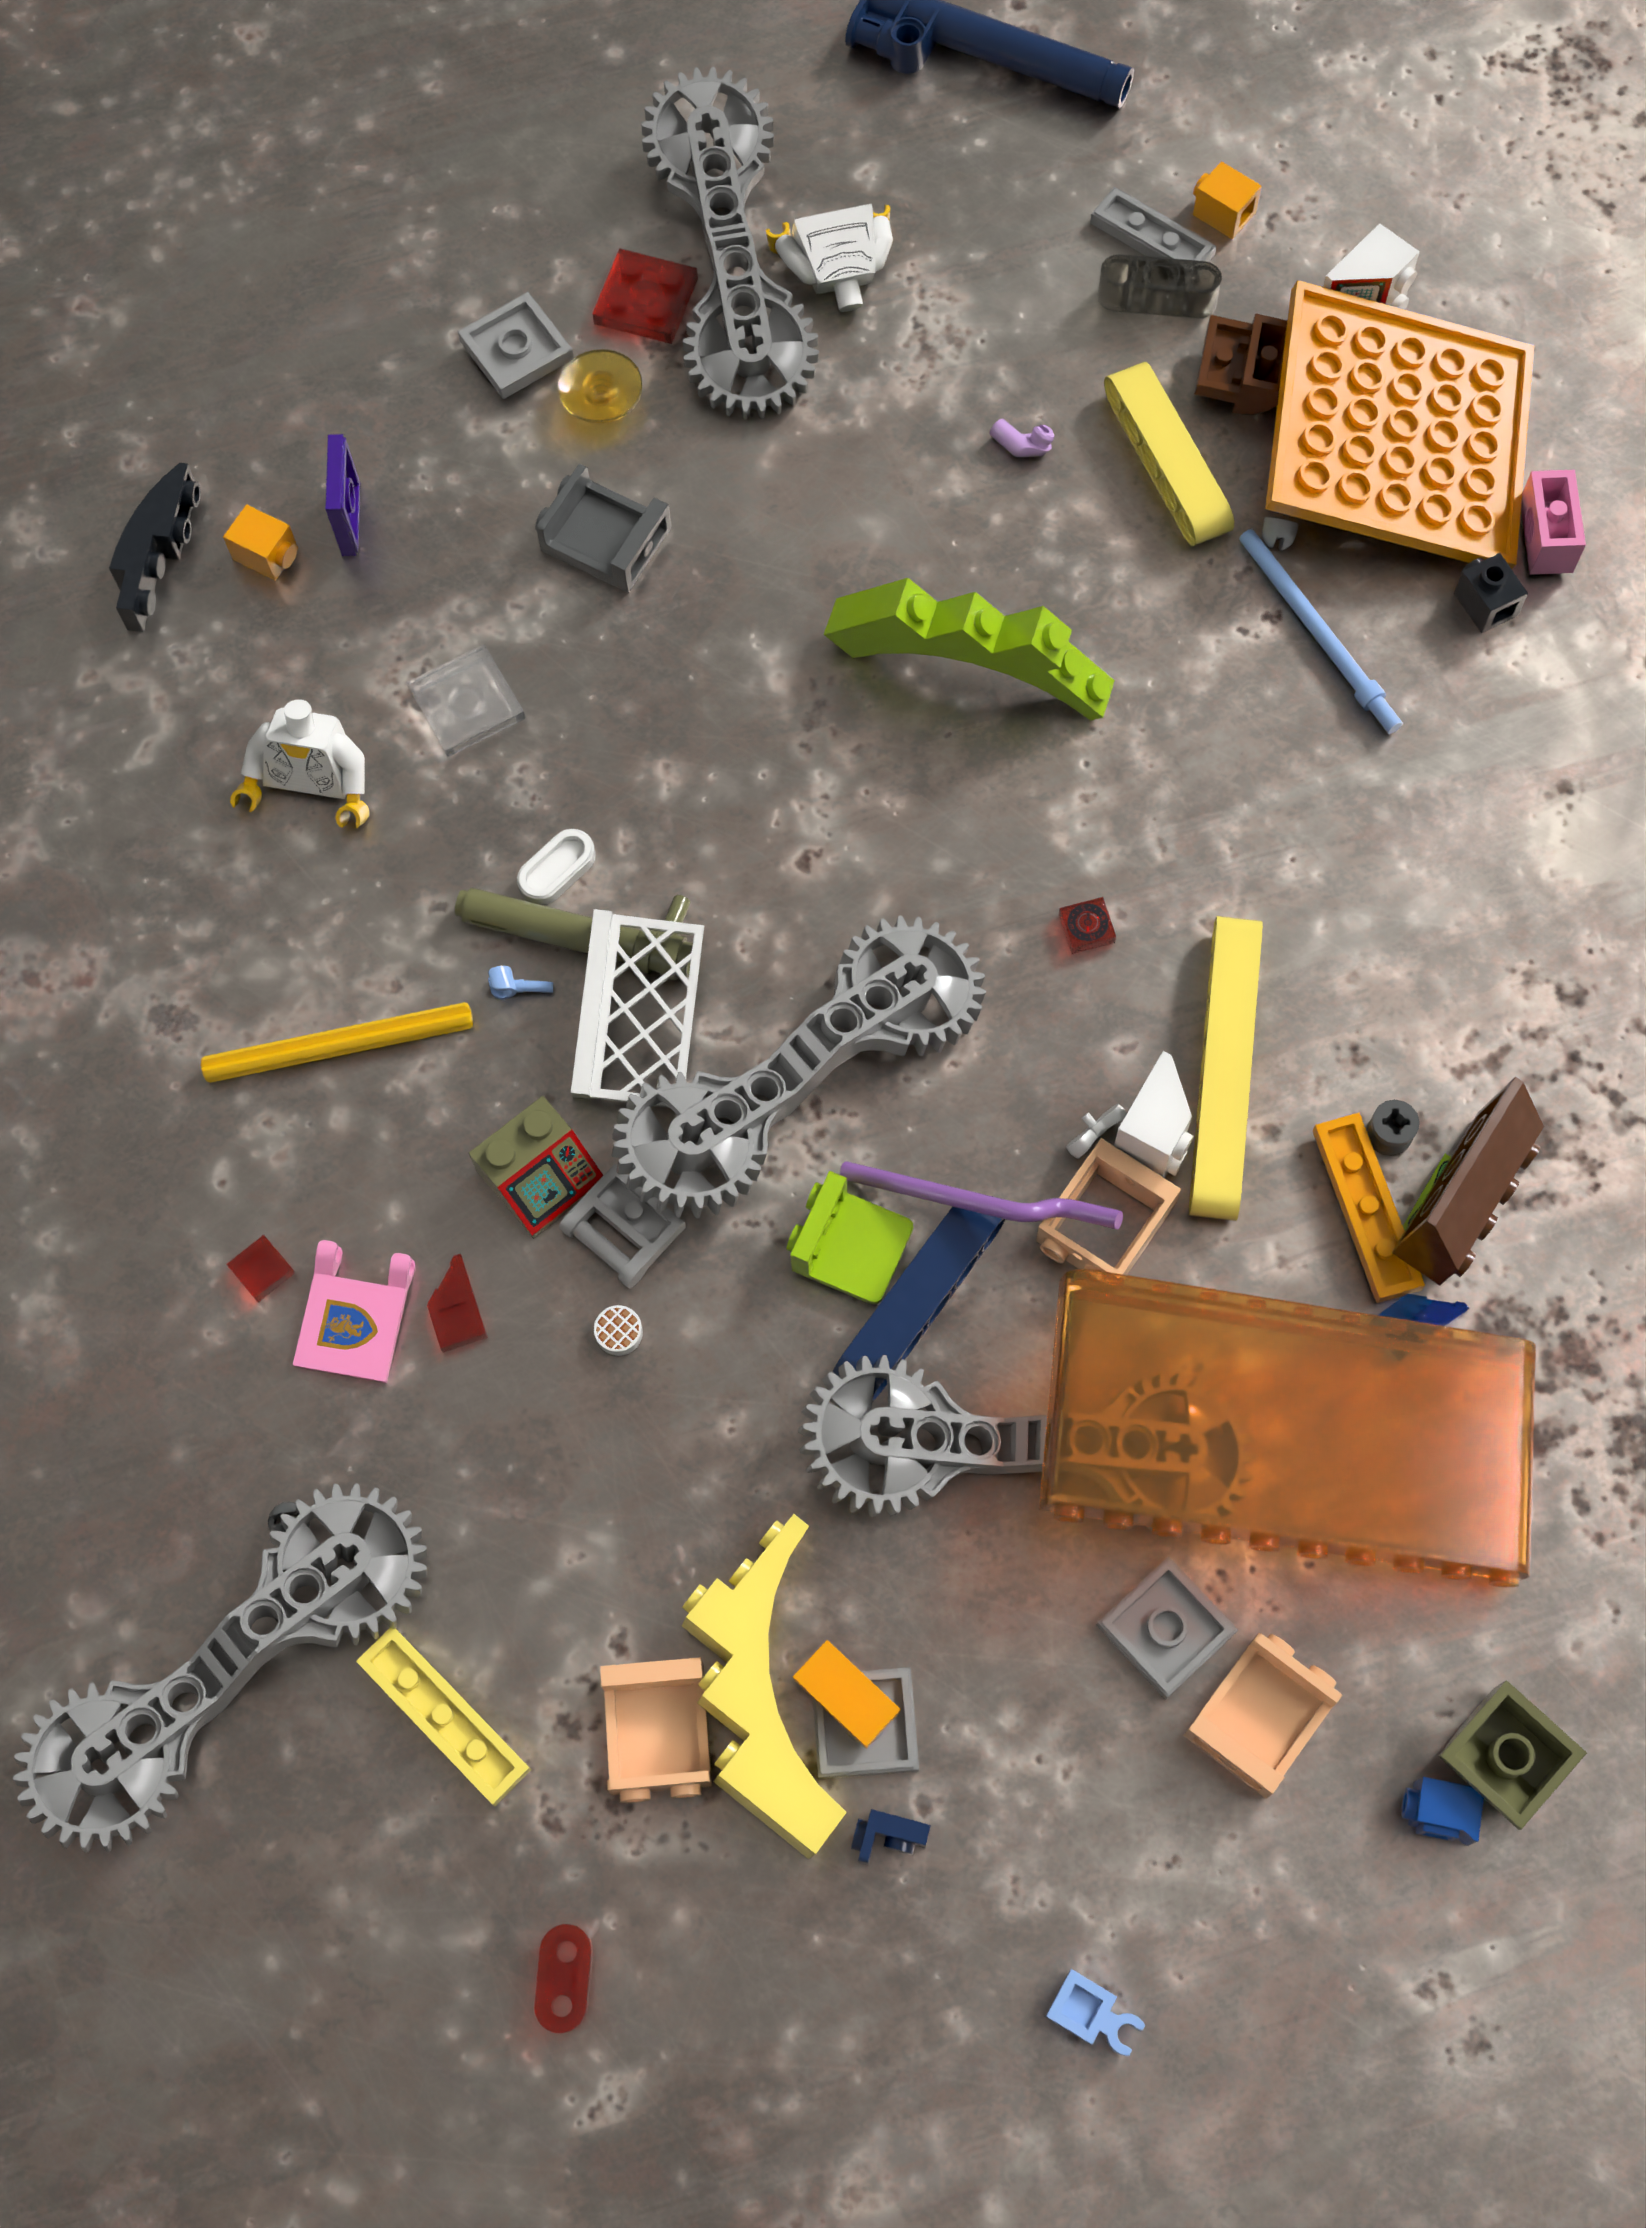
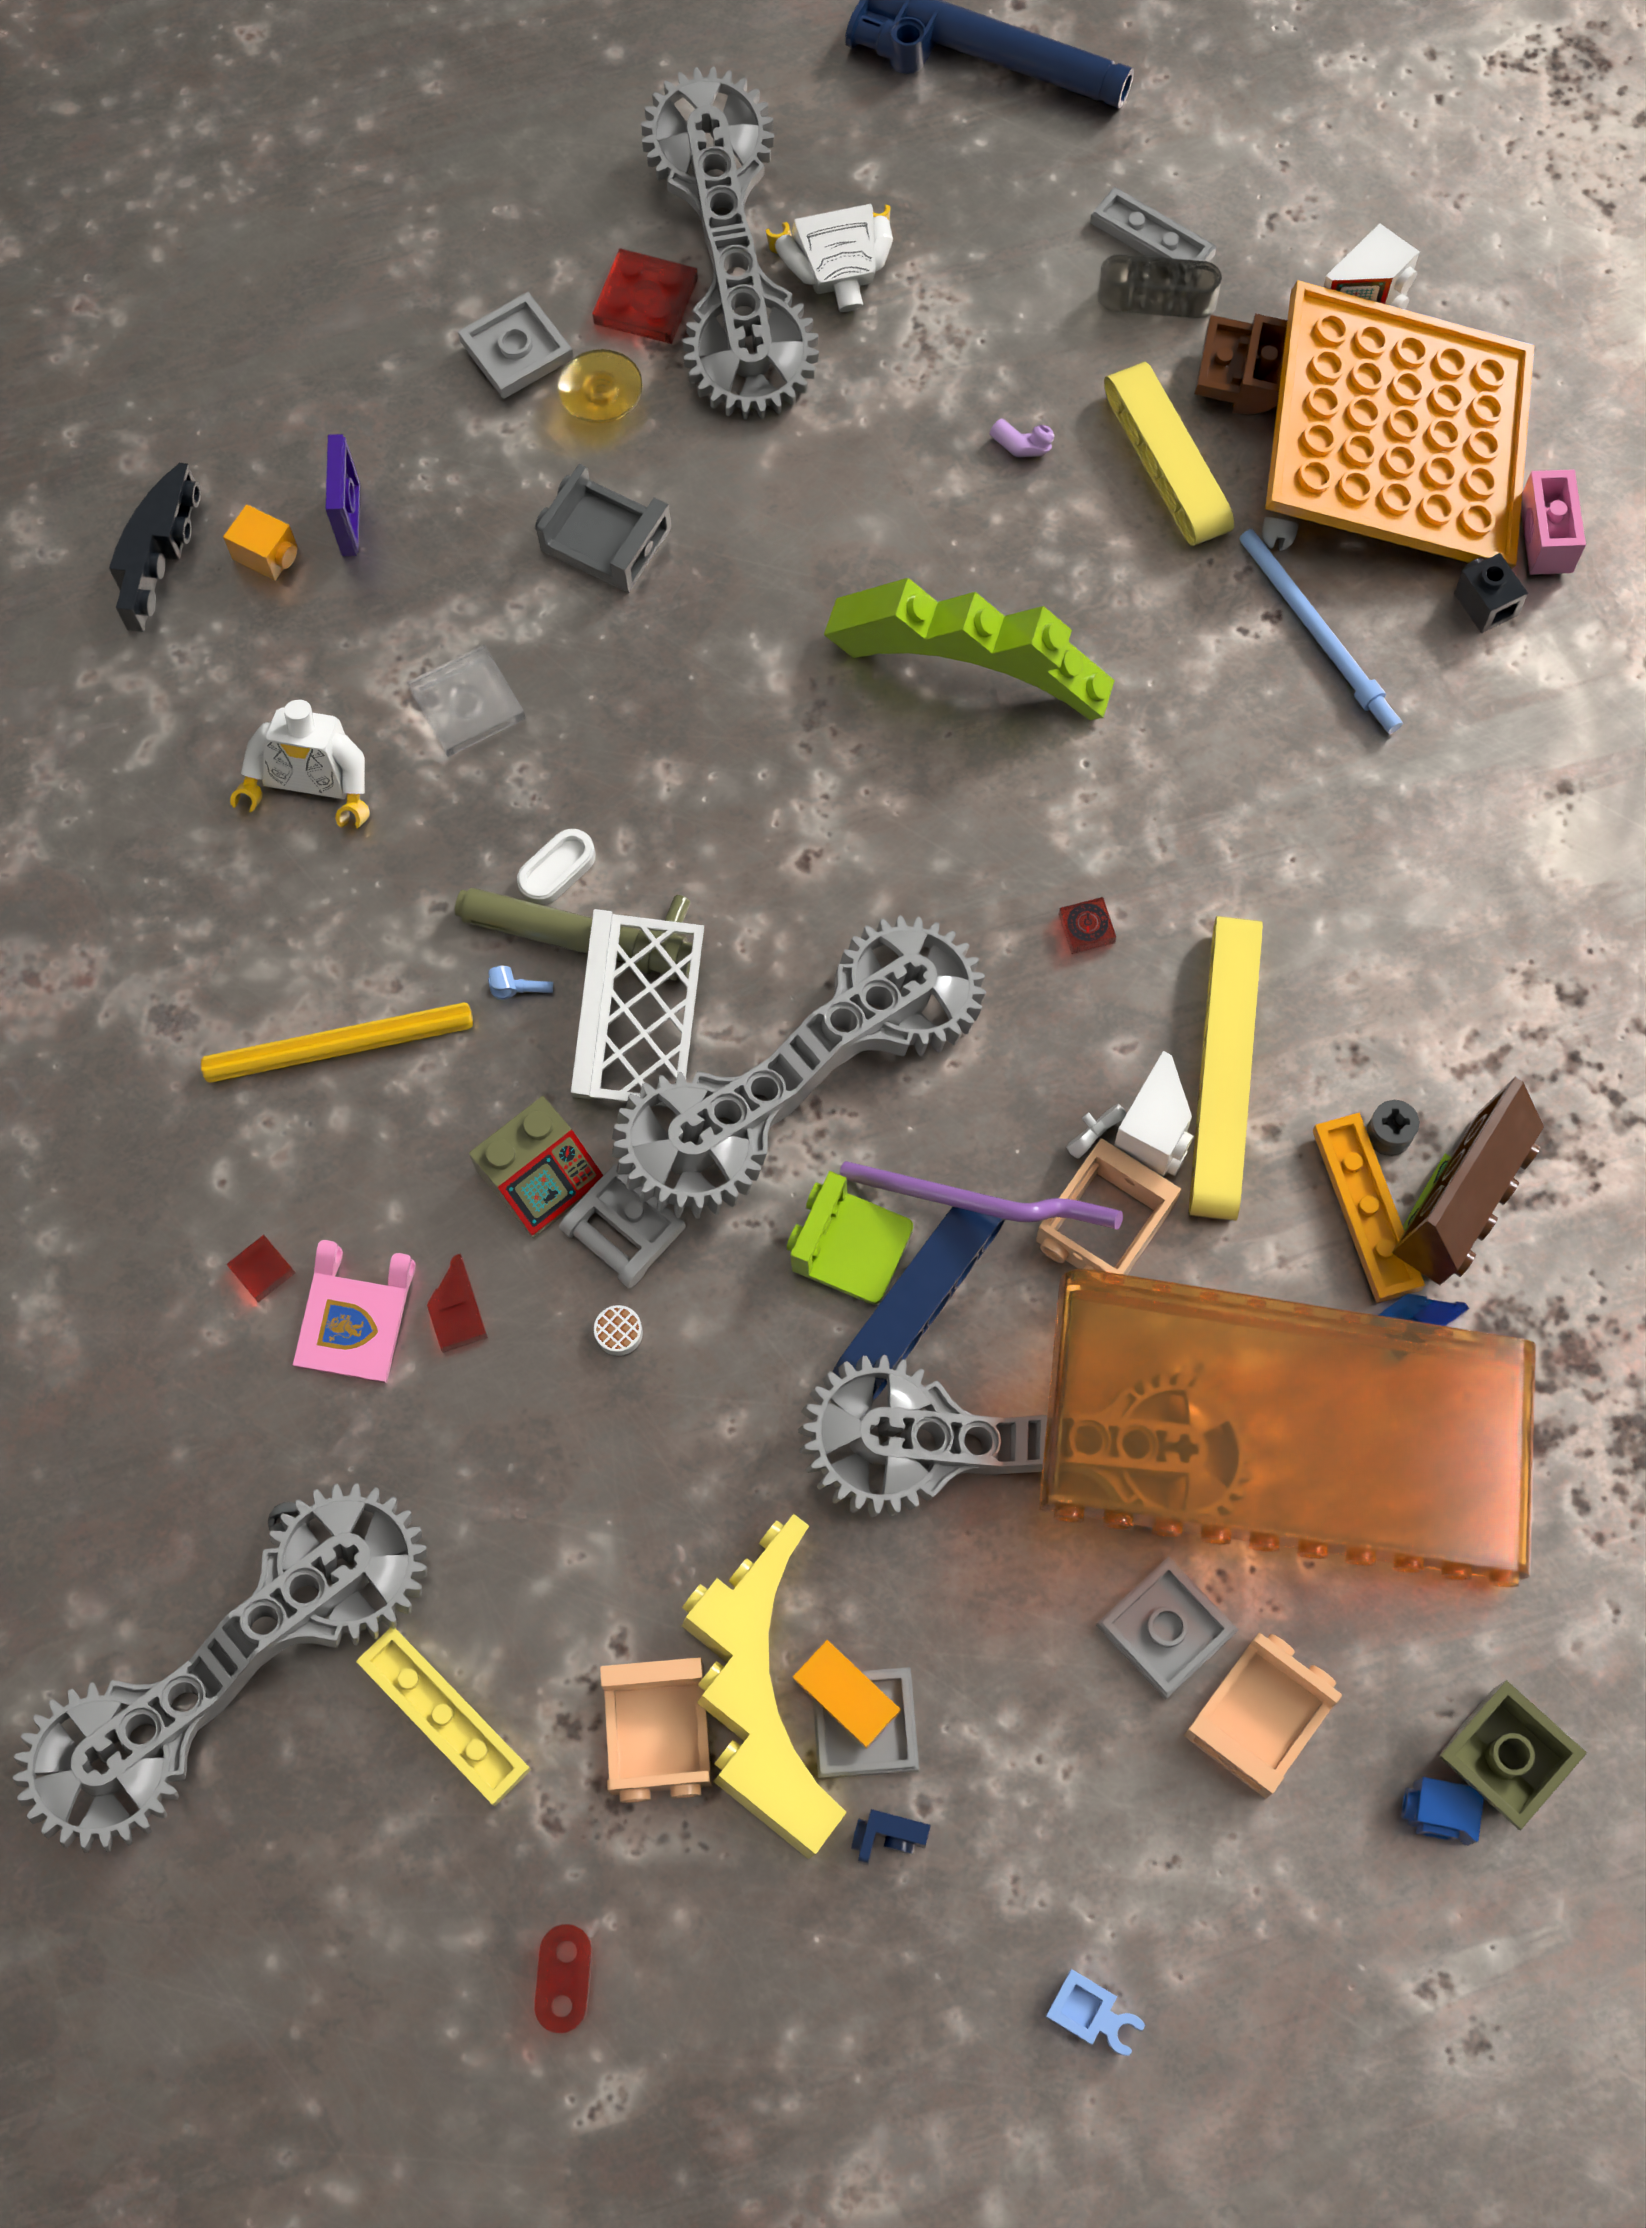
(1226, 199): light orange brick -> none

